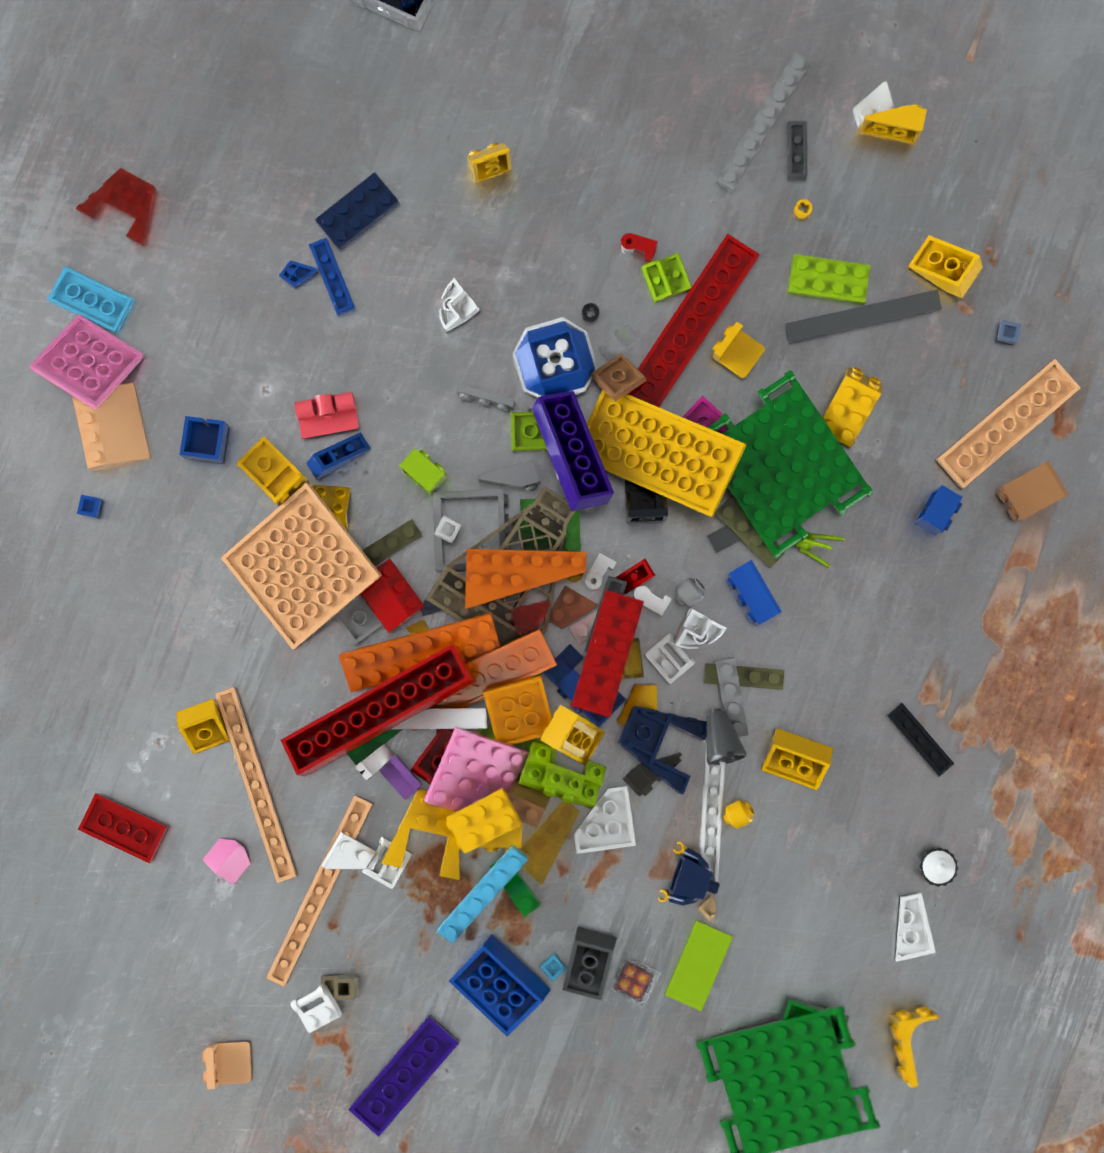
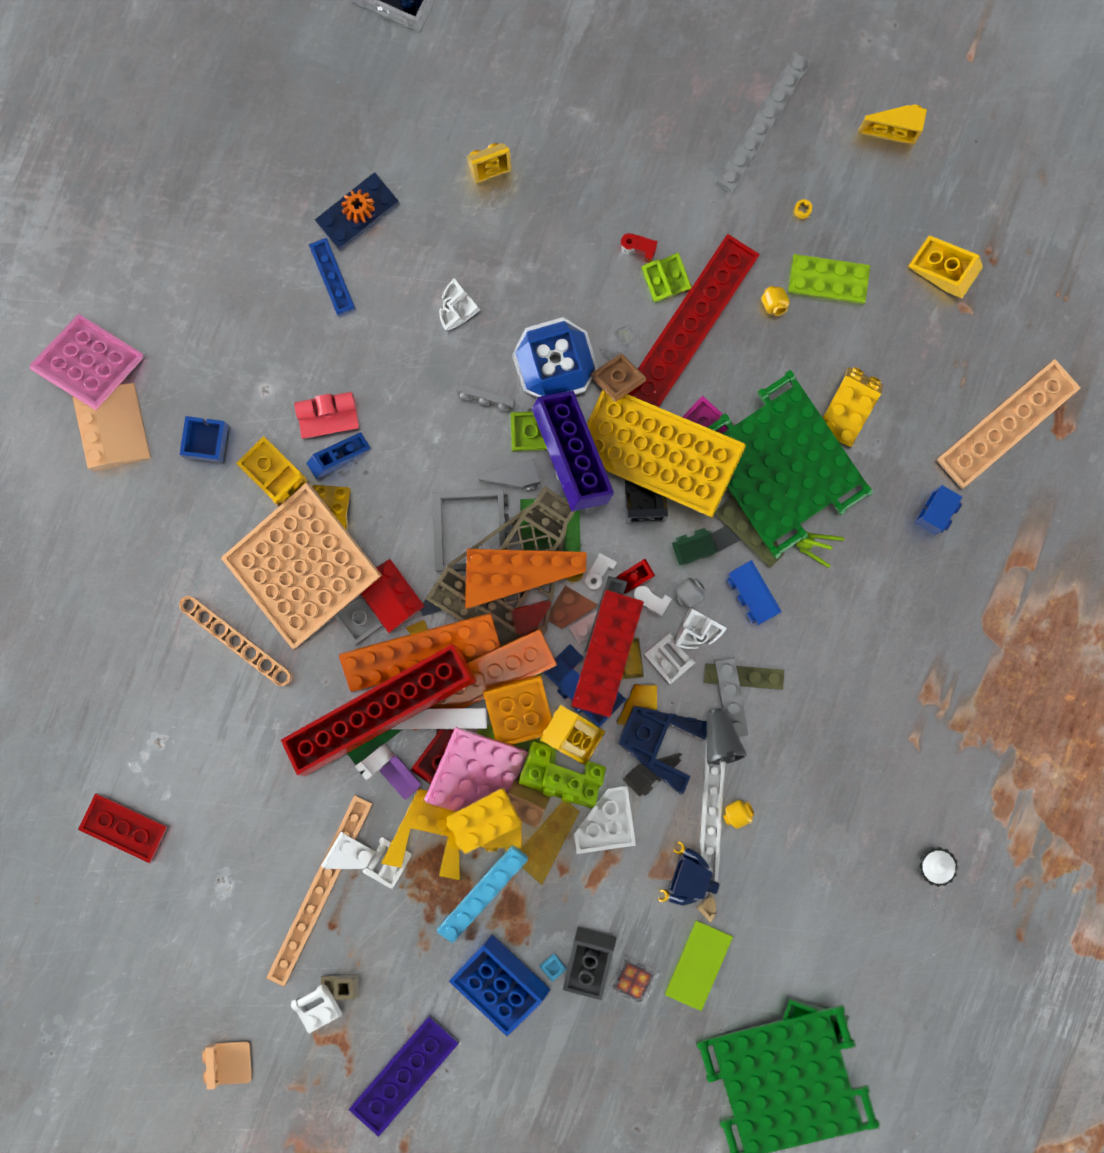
(89, 506): blue plate -> none
(91, 299): medium azure tile -> none
(127, 195): clear red wing -> none
(202, 726): yellow slope -> none
(226, 638): none -> light nougat beam
(227, 859): bright pink slope -> none
(256, 785): light nougat plate -> none
(296, 273): blue piece -> none
(363, 211): none -> orange gear
(392, 542): olive plate -> none
(423, 471): lime brick -> none
(447, 529): white plate -> none
(521, 894): green slope -> none
(596, 311): black bush -> none
(695, 547): none -> clear green brick
(737, 351): yellow bracket -> none
(775, 300): none -> yellow head
(797, 150): dark grey tile -> none
(797, 759): yellow slope -> none
(863, 316): dark grey tile -> none
(875, 102): white wing -> none
(902, 1029): yellow bracket -> none
(914, 932): white wing -> none
(920, 739): black tile -> none
(1008, 332): sand blue plate -> none
(1032, 492): medium nougat slope -> none

